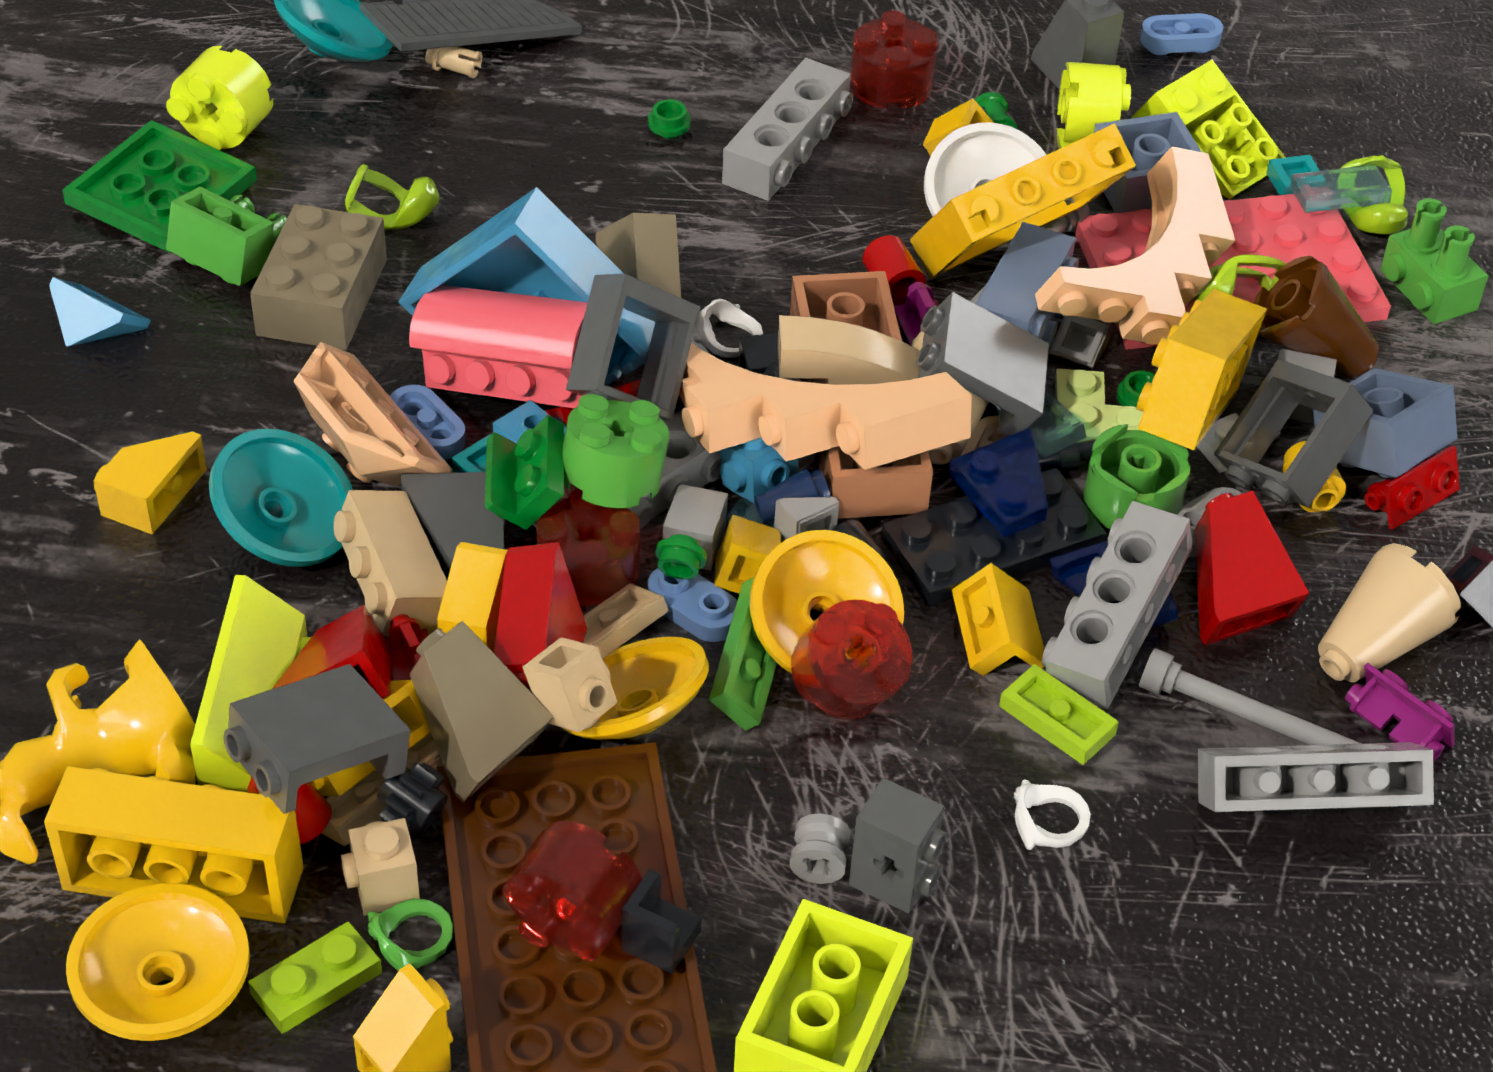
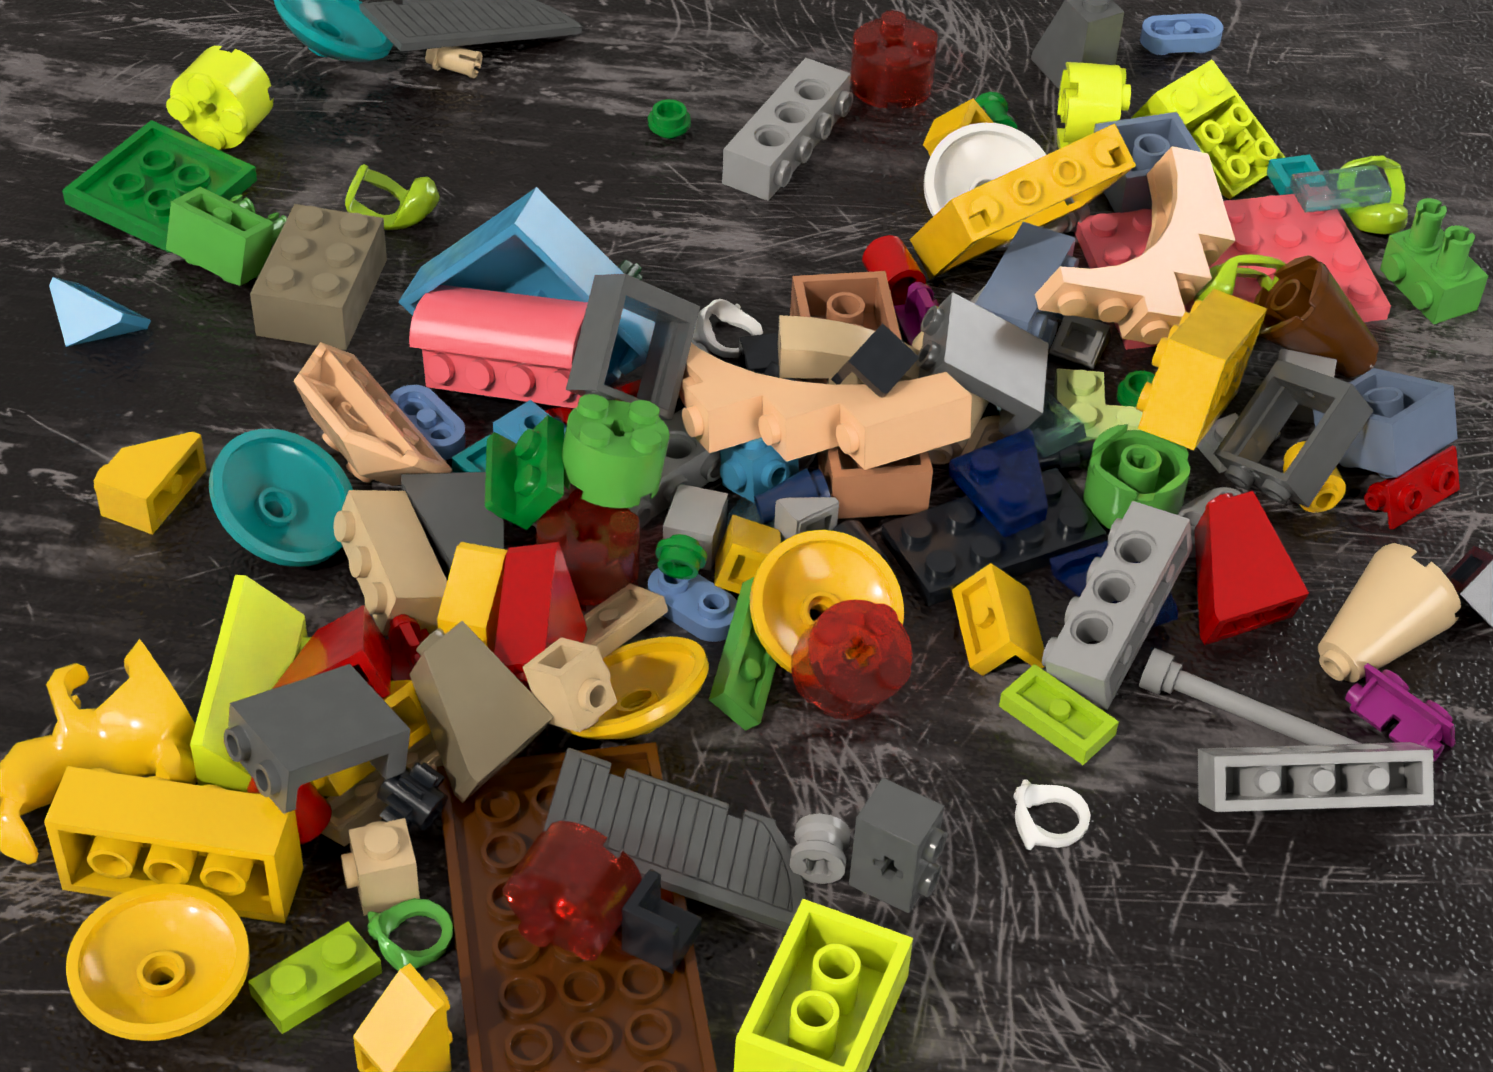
(644, 248): dark tan slope -> none
(684, 837): none -> dark grey piece
(879, 361): none -> black panel

